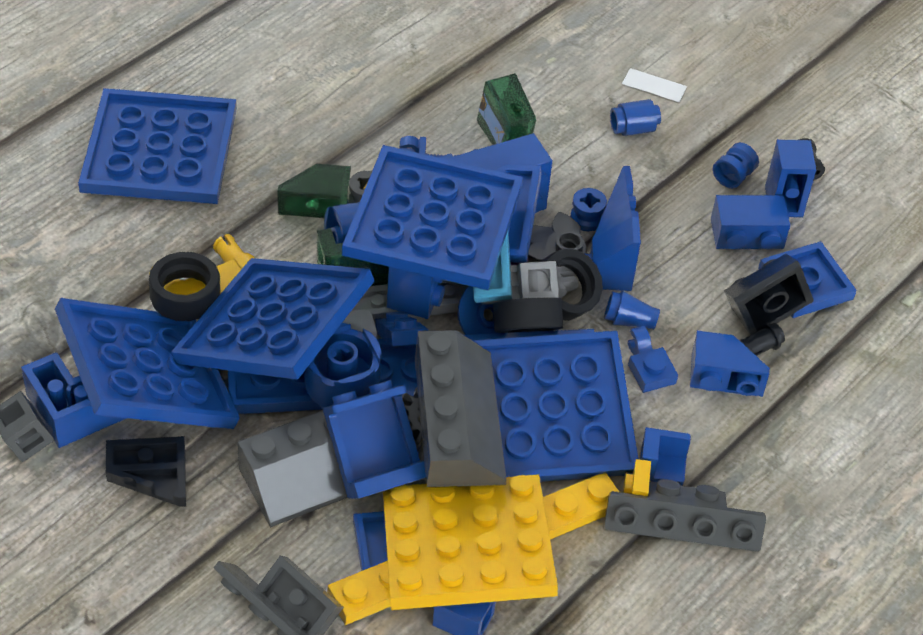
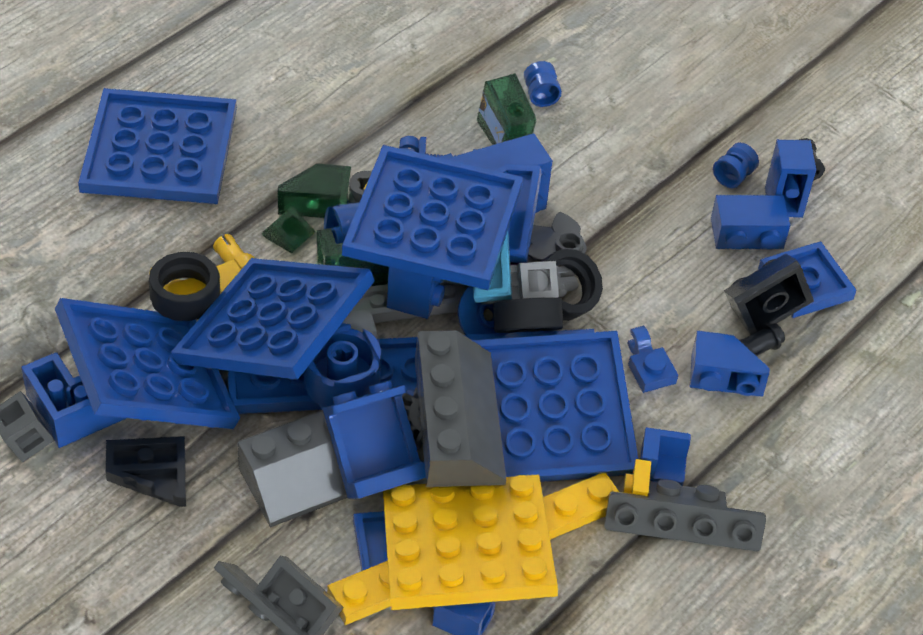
(289, 230): none -> clear green slope
(399, 328): blue plate -> none
(542, 84): none -> blue wheel
(588, 208): blue wheel -> none
(617, 237): blue wedge -> none
(630, 311): blue cone -> none
(635, 117): blue brick -> none
(654, 85): white sticker -> none

